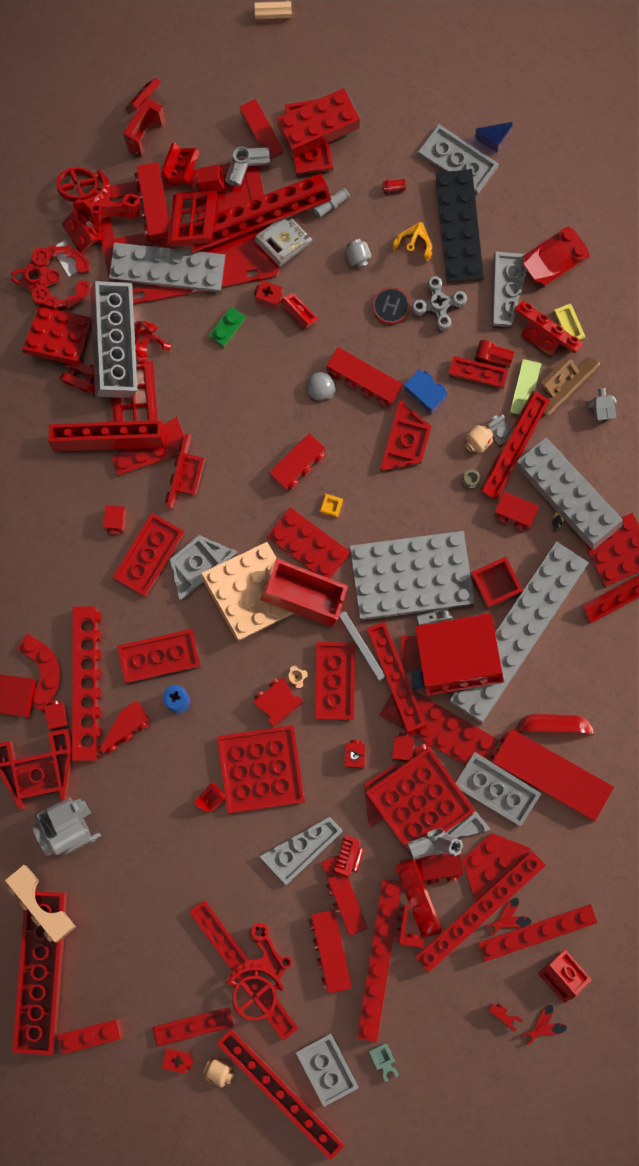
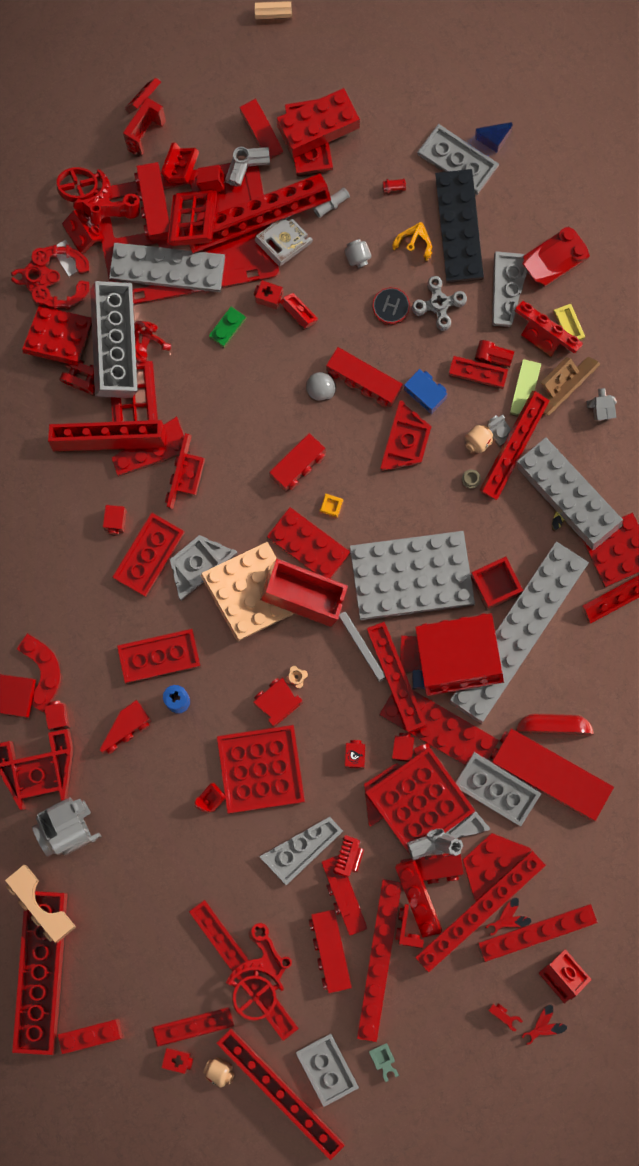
(82, 615): red brick -> none
(335, 680): red plate -> none
(430, 617): light grey bar -> none
(515, 511): red brick -> none

